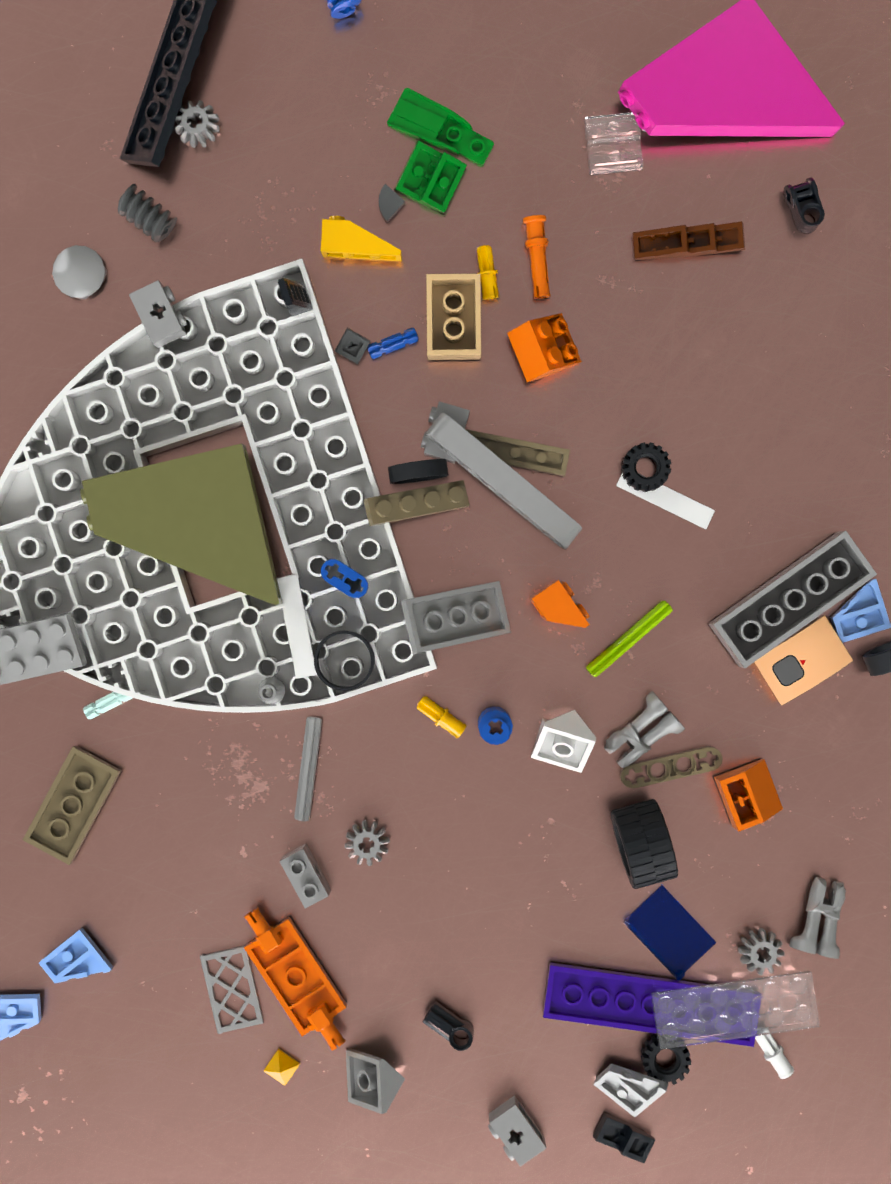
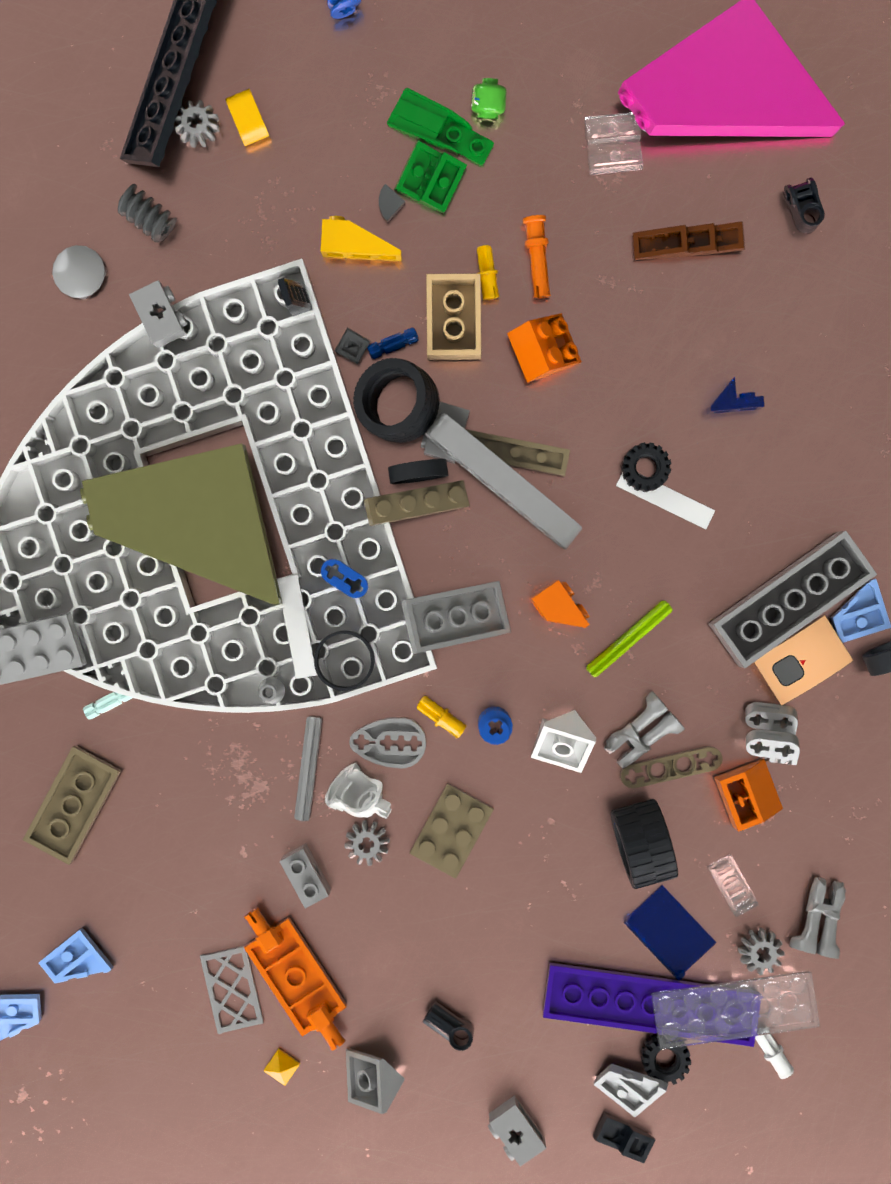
(247, 117): none -> yellow beam
(357, 794): none -> white helmet
(369, 389): none -> black tyre
(392, 757): none -> light grey piece
(451, 830): none -> dark tan plate
(488, 99): none -> bright green head
(728, 402): none -> clear blue slope
(743, 906): none -> clear slope
(778, 736): none -> light grey piece

